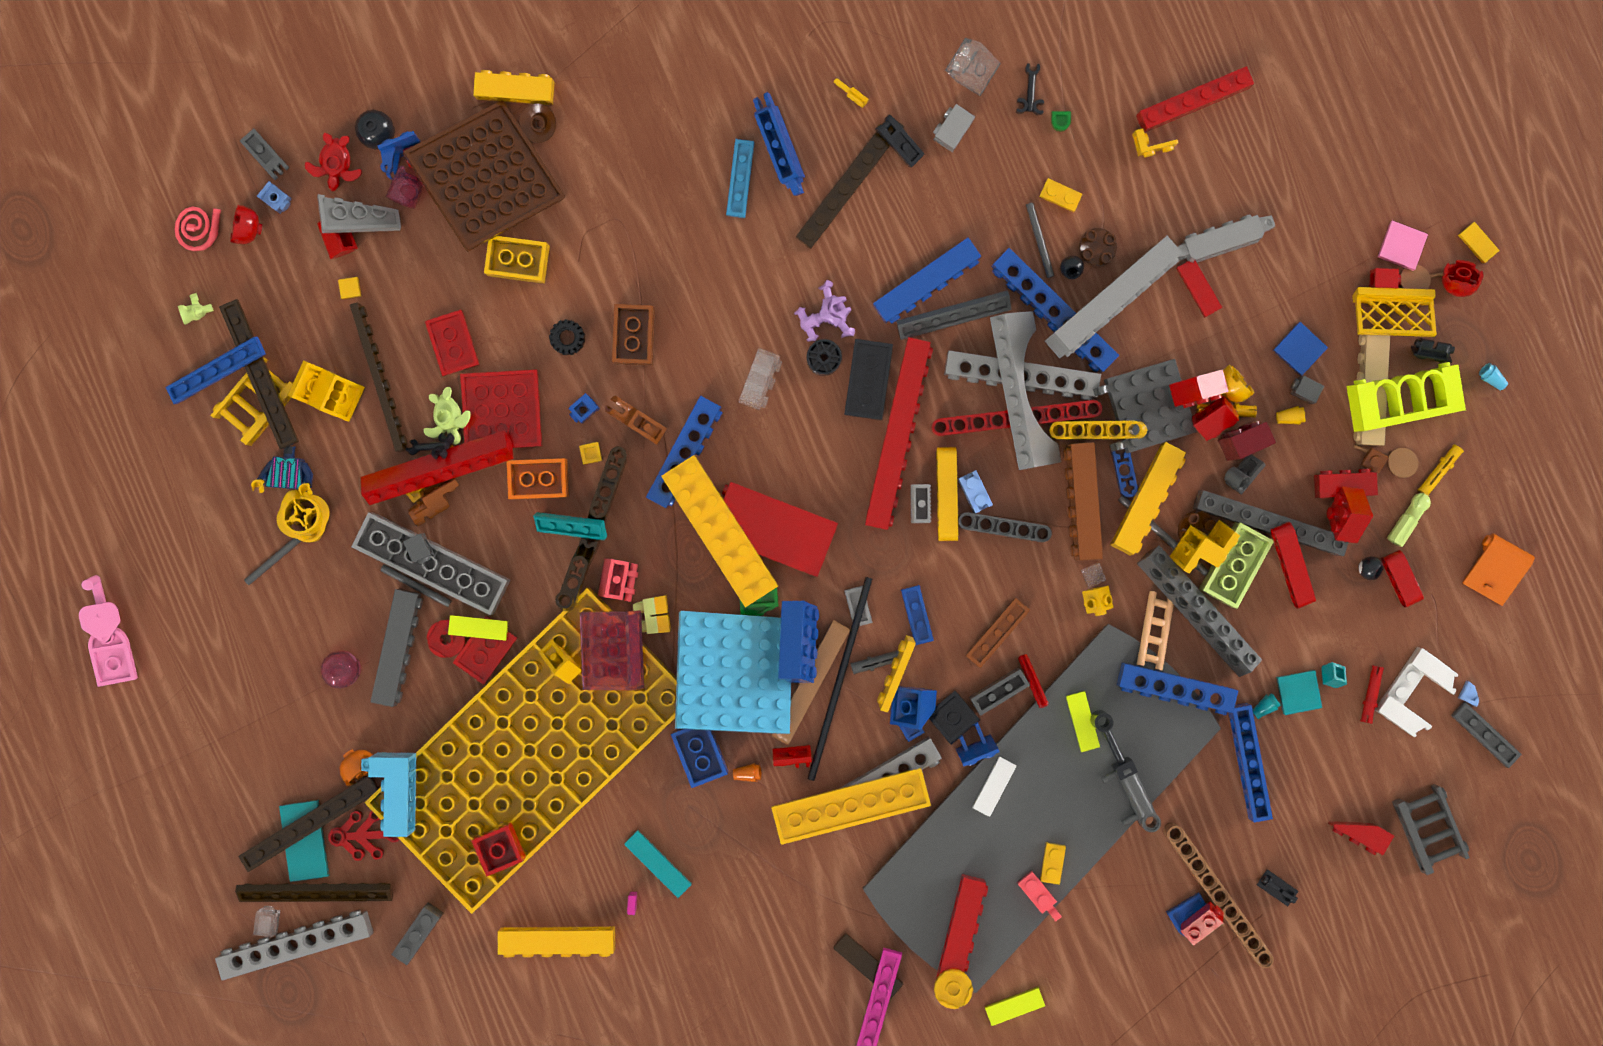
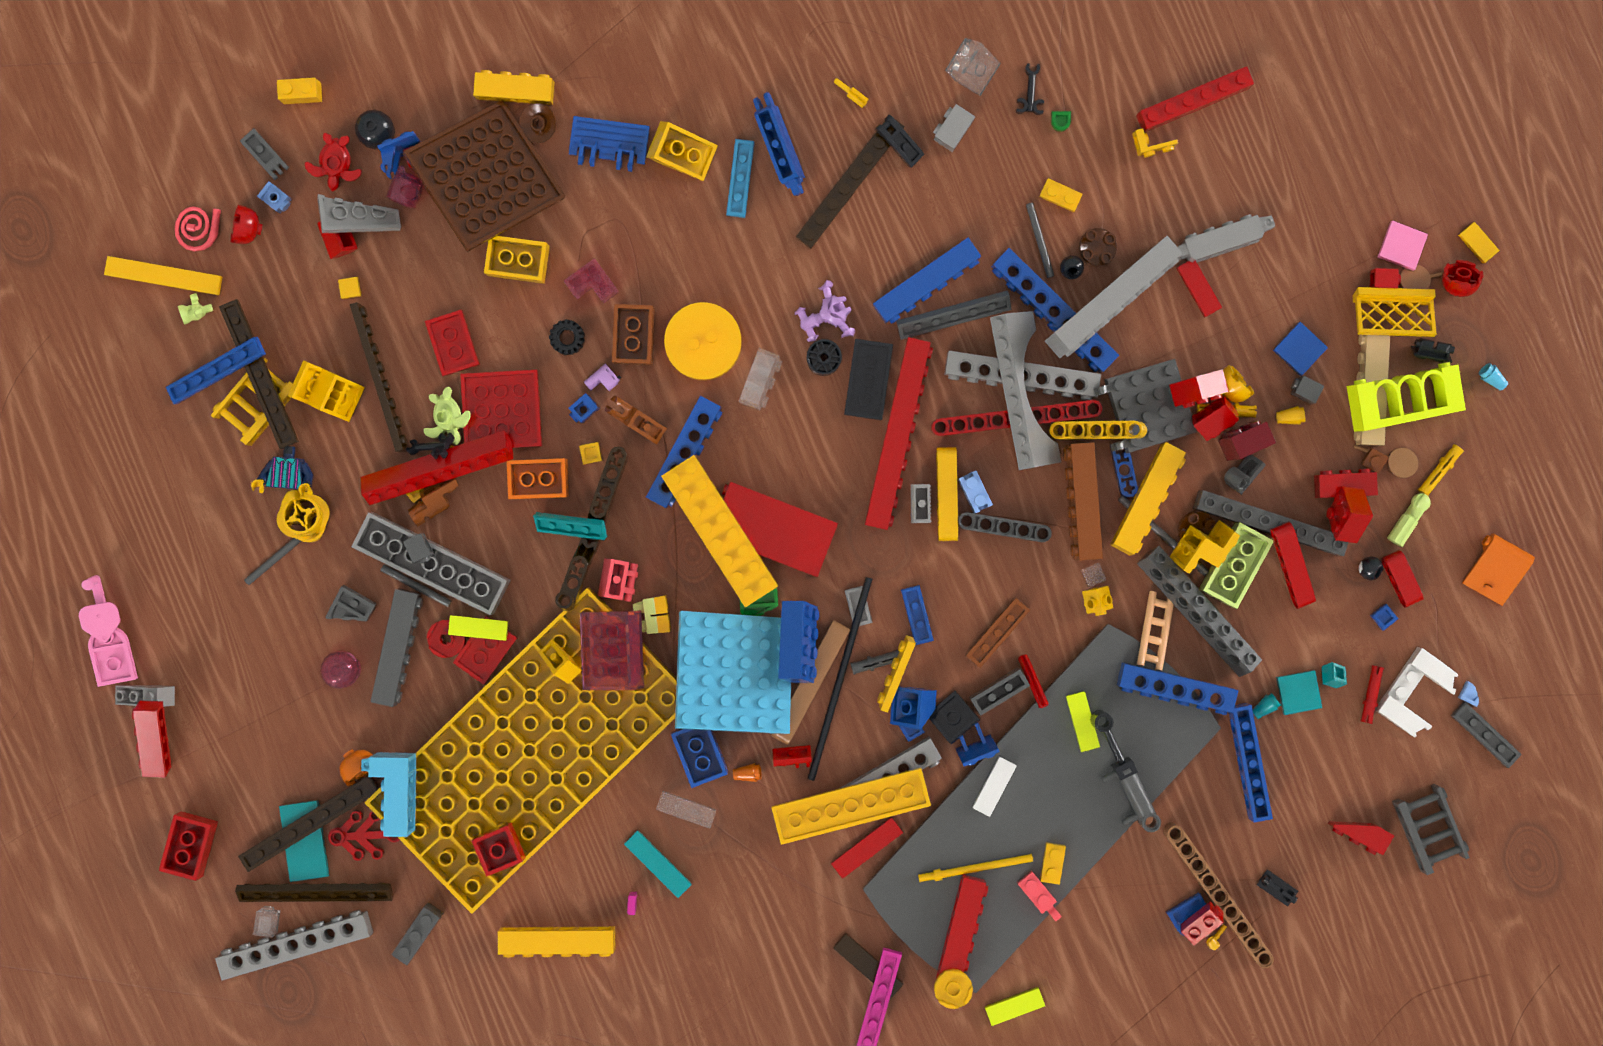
(132, 694): none -> light grey slope
(151, 738): none -> brick
(163, 275): none -> yellow tile
(188, 846): none -> red brick
(299, 90): none -> yellow brick
(351, 605): none -> dark grey wing
(591, 277): none -> clear pink brick
(603, 375): none -> lavender piece
(609, 139): none -> blue hinge
(681, 150): none -> yellow slope
(686, 809): none -> clear tile
(703, 341): none -> yellow brick
(866, 847): none -> red tile
(939, 874): none -> yellow bar
(1212, 941): none -> yellow hand
(1384, 617): none -> blue tile

